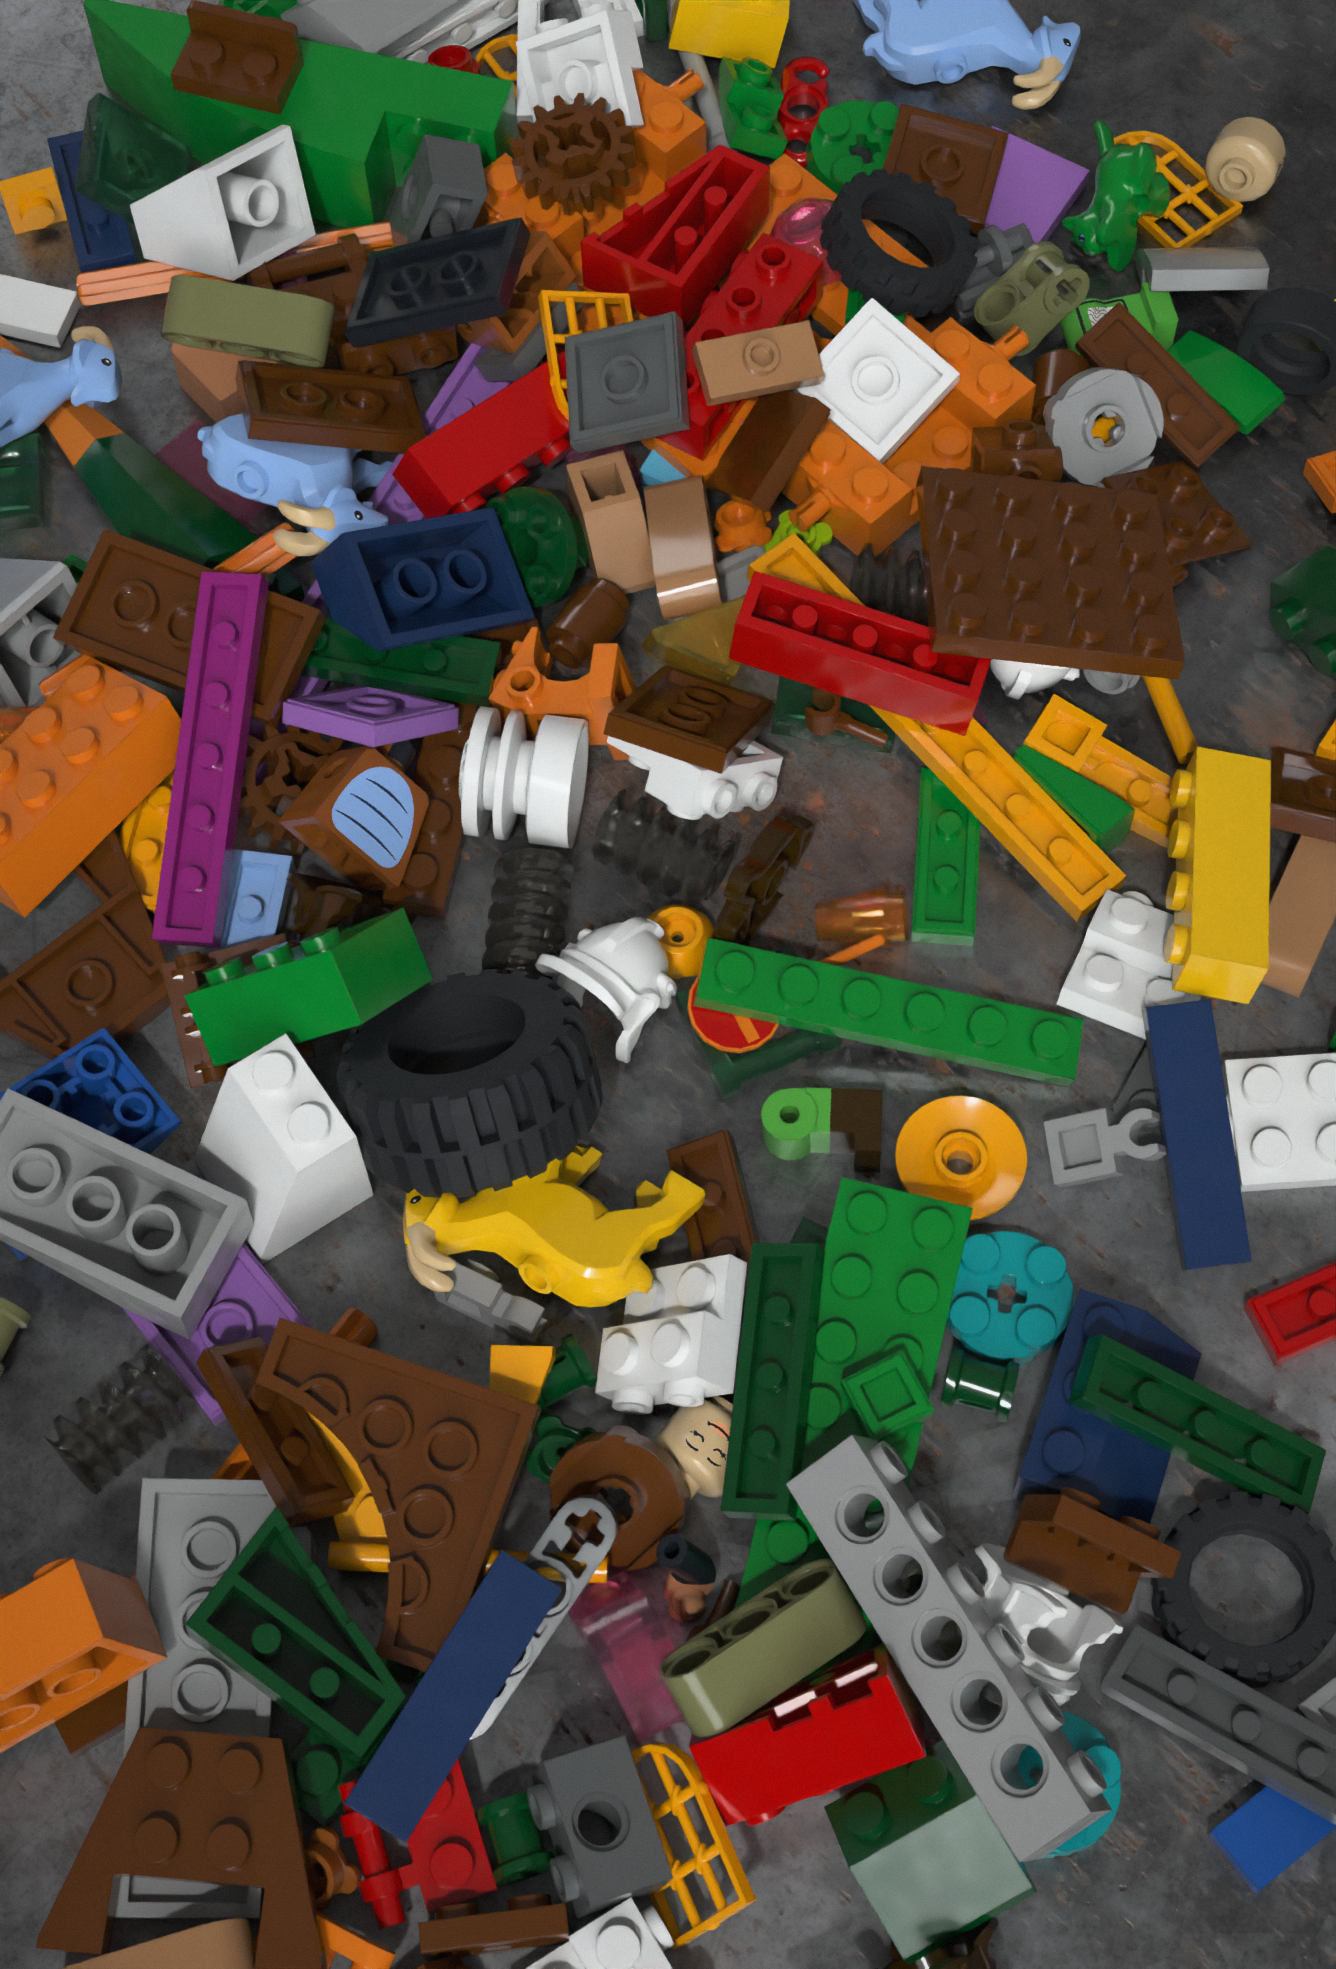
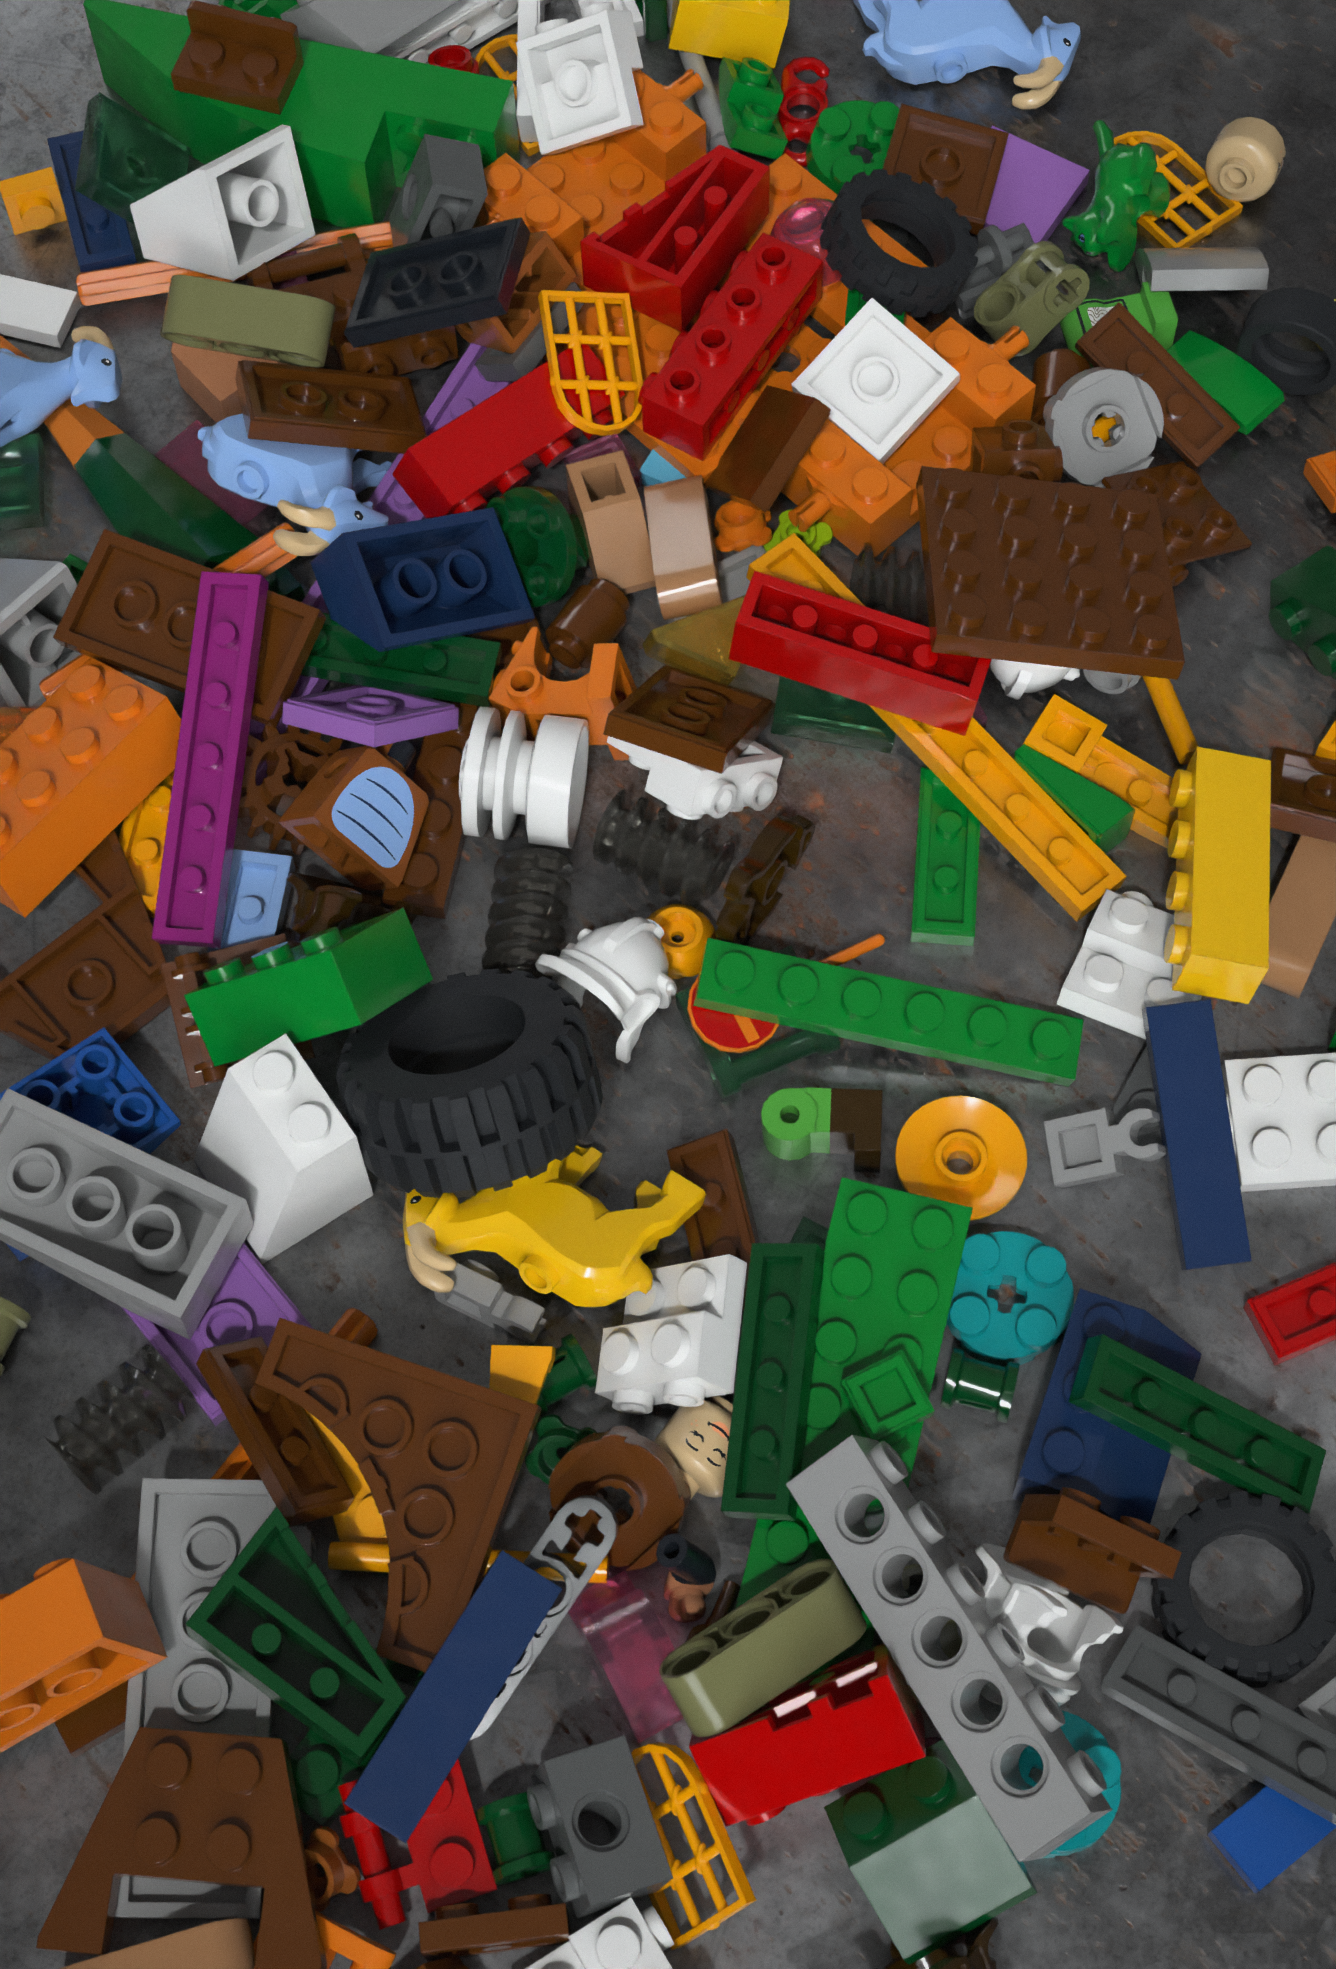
(573, 153): reddish brown gear -> none
(626, 382): dark grey tile -> none
(758, 363): medium nougat plate -> none
(834, 719): reddish brown hand -> none
(863, 916): clear orange cone -> none

